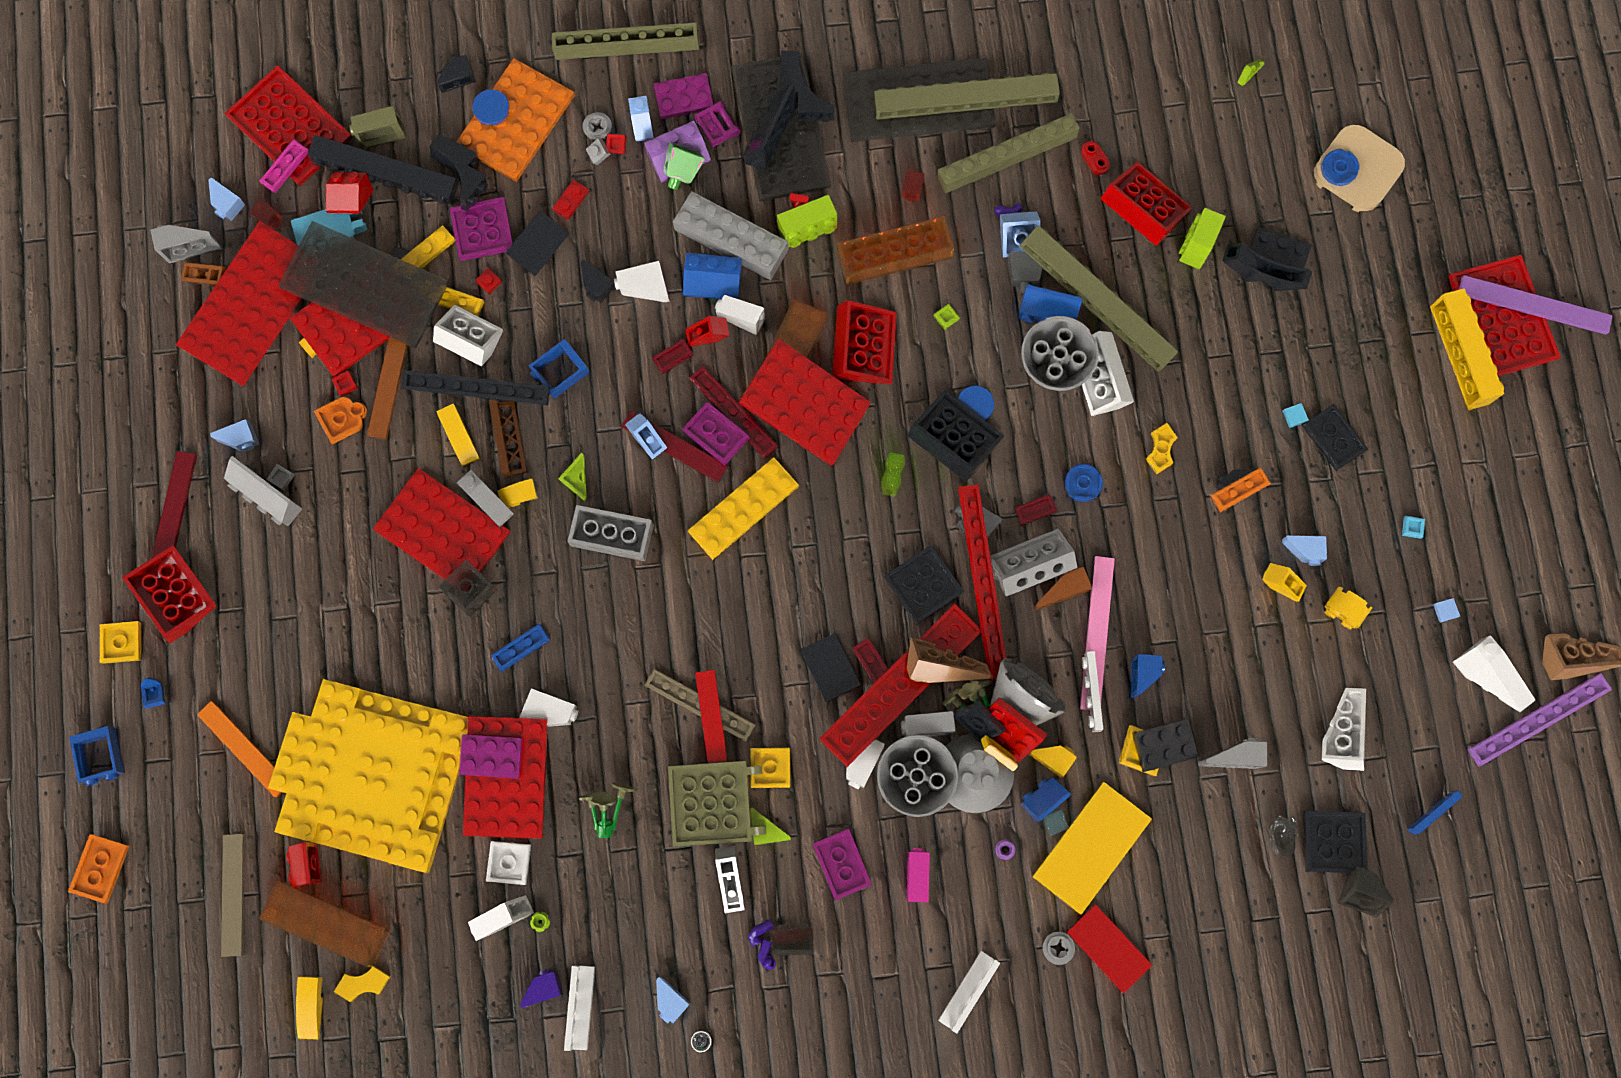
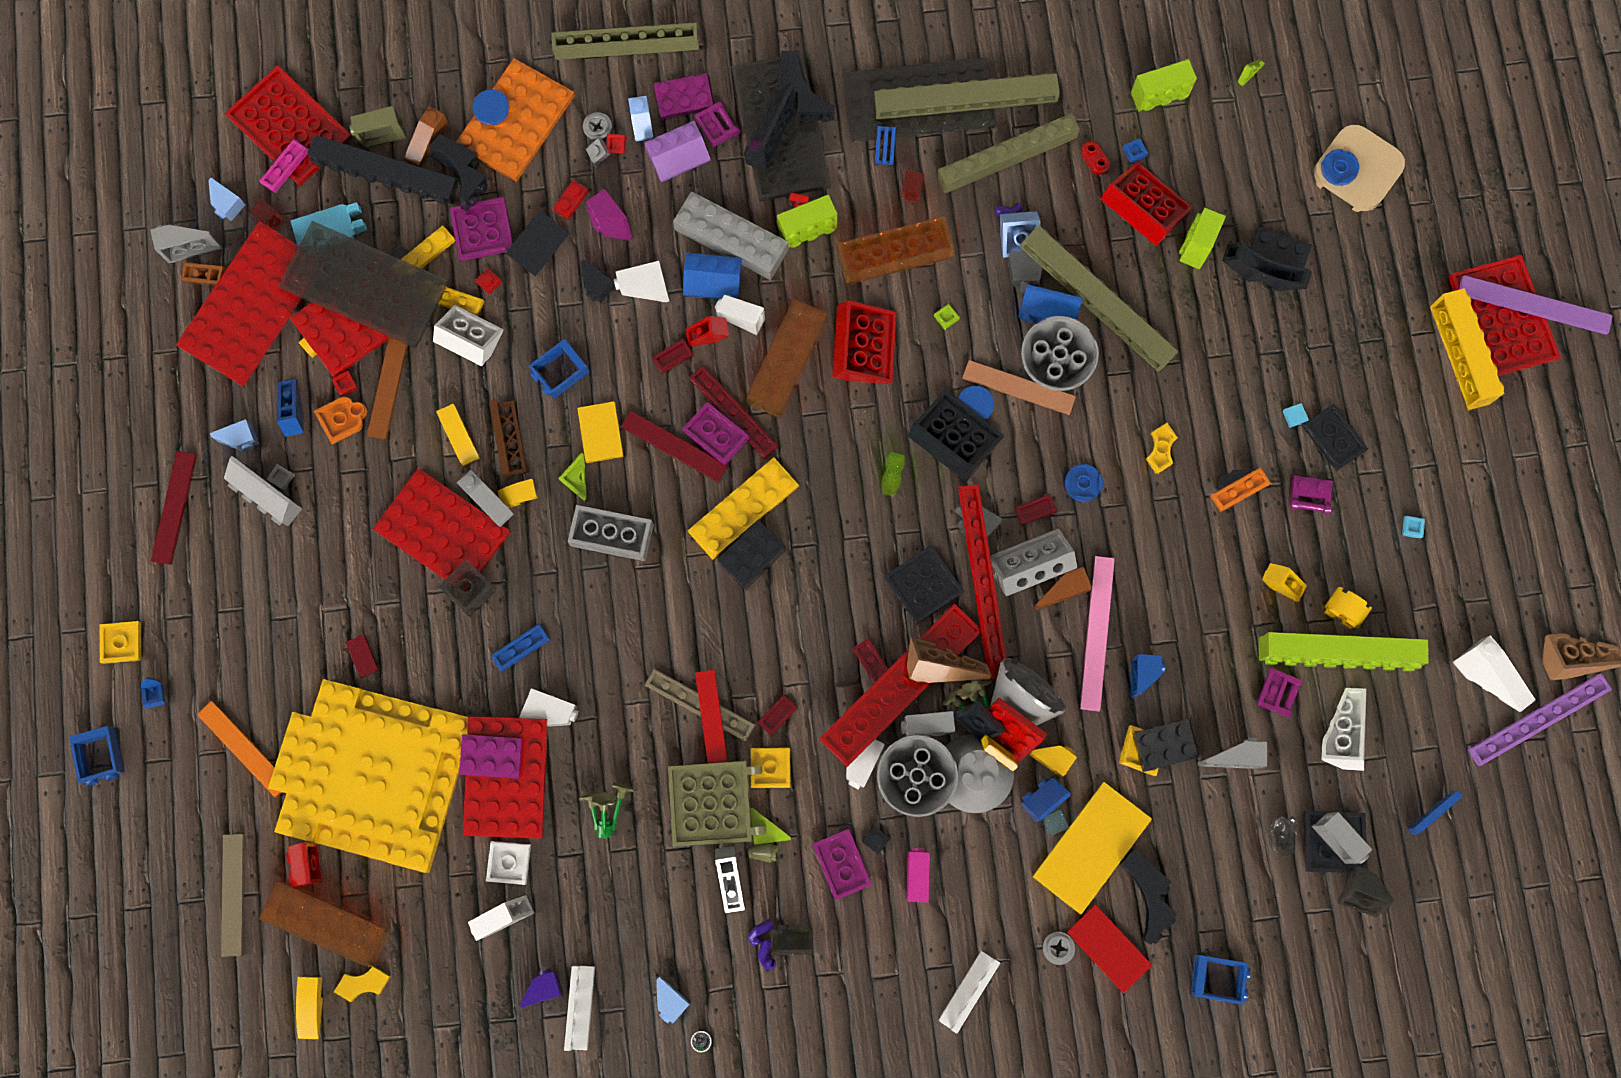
(98, 868): orange plate -> none
(170, 594): red slope -> none
(289, 408): none -> blue slope
(347, 192): slope -> none
(362, 656): none -> dark red tile
(428, 128): none -> dark orange slope
(456, 74): black slope -> none
(476, 387): black plate -> none
(540, 916): lime plate -> none
(600, 432): none -> yellow tile
(608, 217): none -> magenta slope
(646, 435): light blue slope -> none
(681, 164): torso -> none
(751, 555): none -> black brick
(765, 852): none -> olive cone
(777, 715): none -> dark red tile
(804, 402): red plate -> none
(830, 668): black tile -> none
(876, 840): none -> black plate
(885, 129): none -> blue tile
(1000, 854): medium lavender plate -> none
(1018, 387): none -> nougat tile
(1093, 698): white plate -> none
(1108, 384): white slope -> none
(1135, 151): none -> blue plate
(1151, 885): none -> black arch
(1163, 85): none -> lime brick
(1199, 975): none -> blue window
(1274, 689): none -> magenta plate
(1307, 548): light blue slope -> none
(1313, 489): none -> magenta plate
(1342, 838): none -> light grey window
(1343, 650): none -> lime brick
(1446, 610): light blue tile -> none

